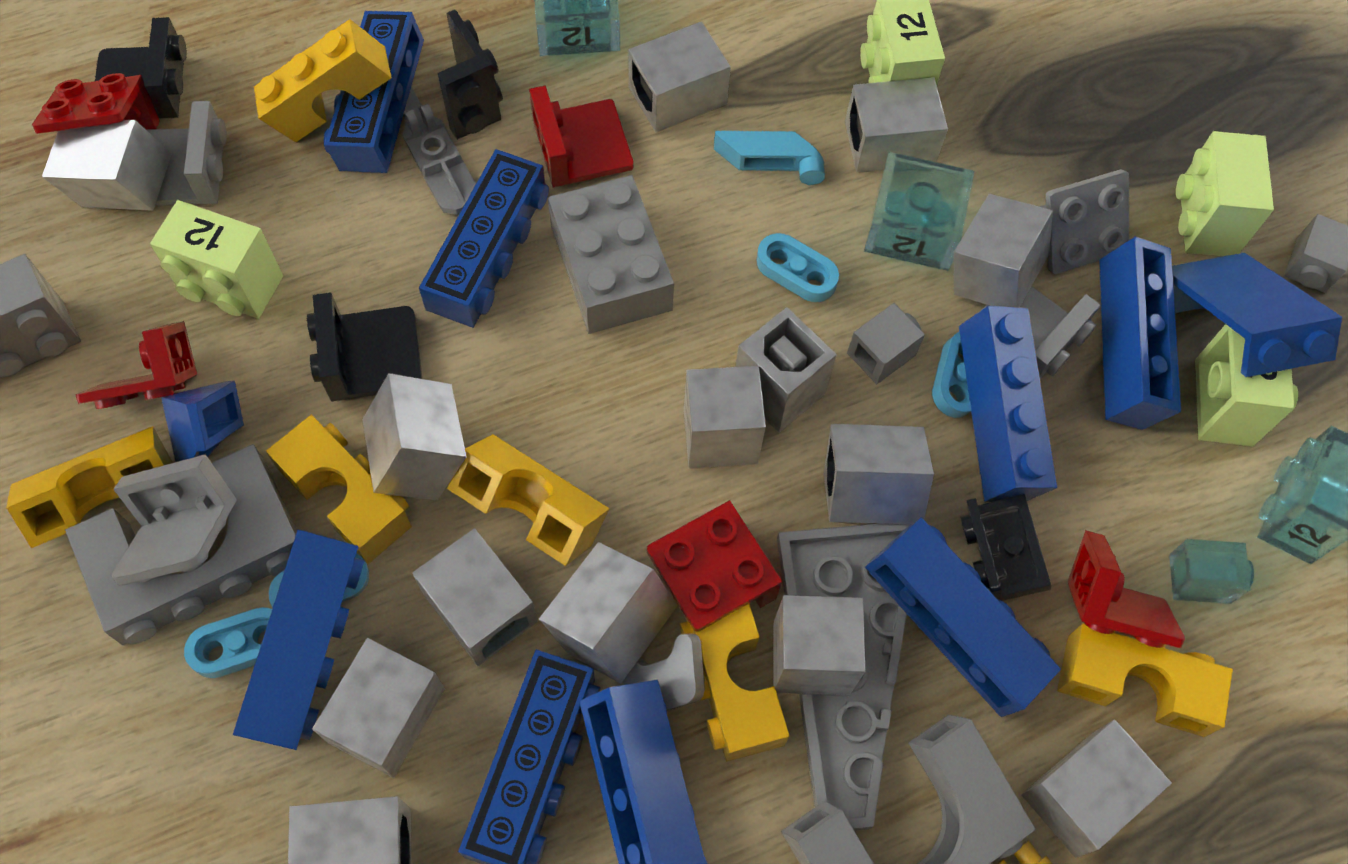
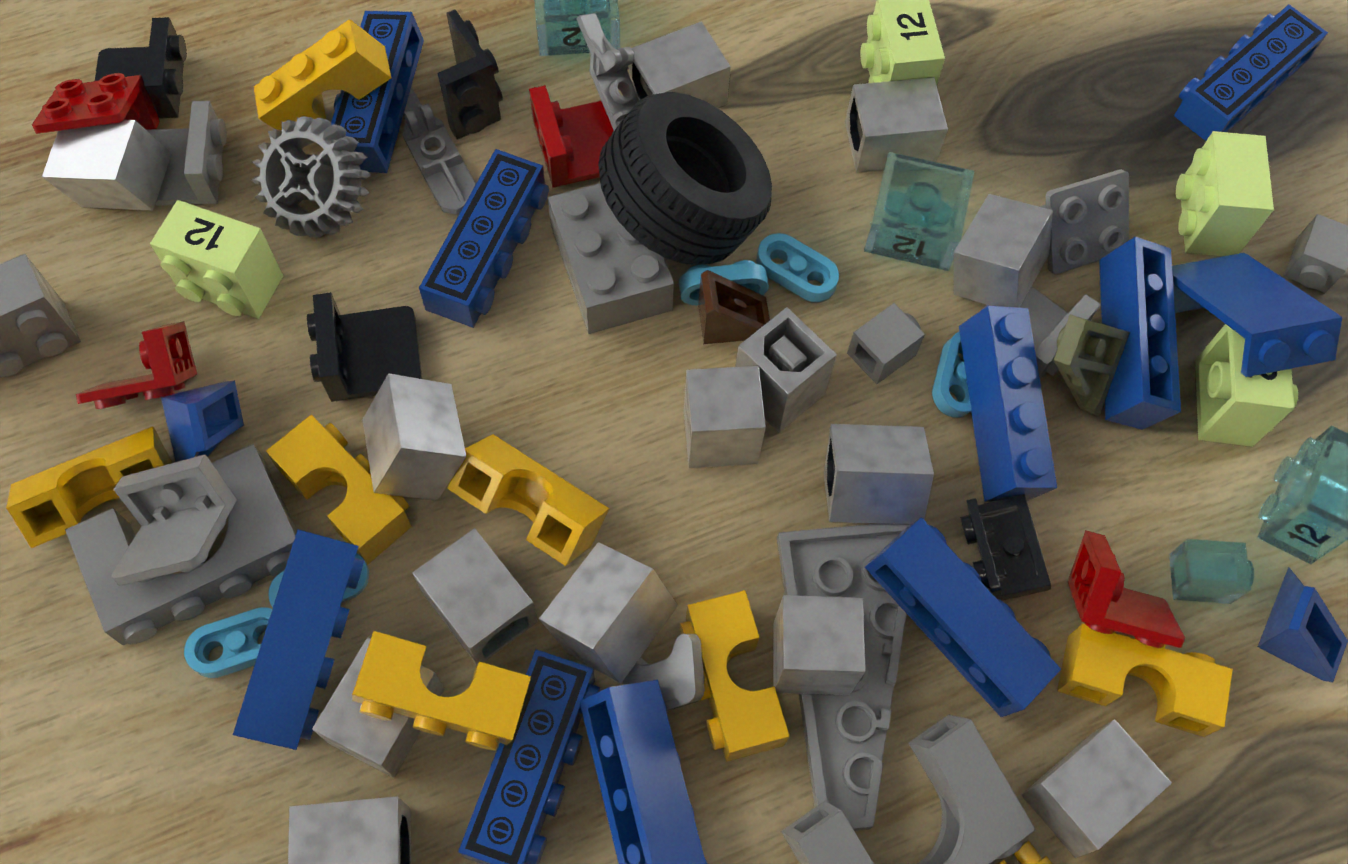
(327, 178): none -> light grey gear
(393, 684): none -> yellow arch
(609, 70): none -> light grey piece
(684, 179): none -> black tyre
(714, 567): red bracket -> none
(729, 310): none -> reddish brown slope
(742, 272): none -> medium azure plate
(771, 153): medium azure piece -> none
(1088, 360): none -> olive wing
(1249, 73): none -> blue brick
(1303, 630): none -> blue slope

